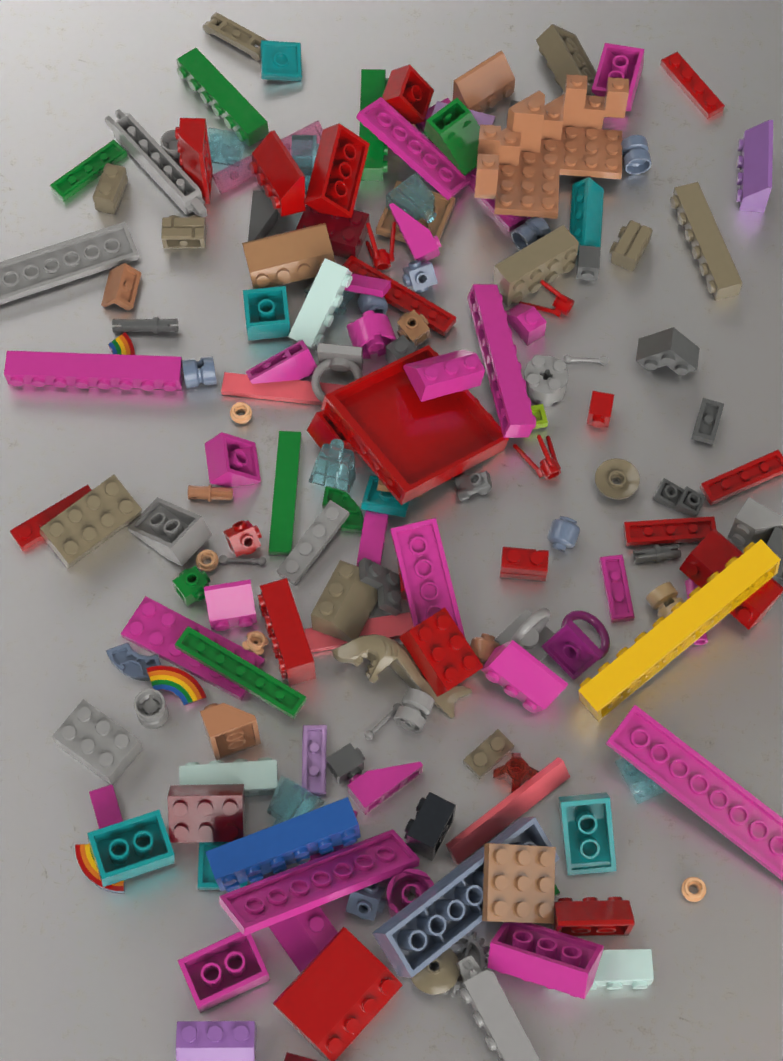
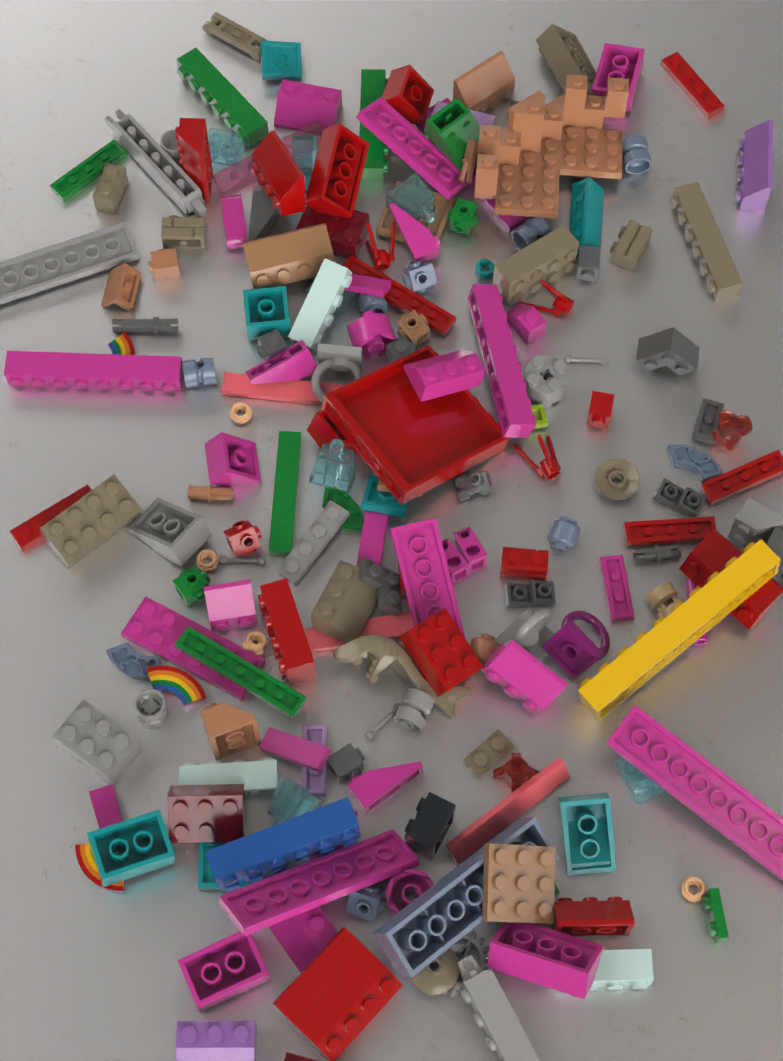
(164, 264): none -> nougat brick
(234, 221): none -> dark pink beam
(270, 344): none -> dark grey brick
(295, 749): none -> dark pink tile
(305, 103): none -> dark pink slope
(456, 563): none -> dark pink leg
(463, 216): none -> green brick
(469, 161): none -> nougat axle
(470, 549): none -> dark pink leg
(484, 263): none -> teal bush
(534, 594): none -> dark grey slope
(697, 462): none -> sand blue tile
(717, 926): none -> green plate
(732, 428): none -> clear red rock

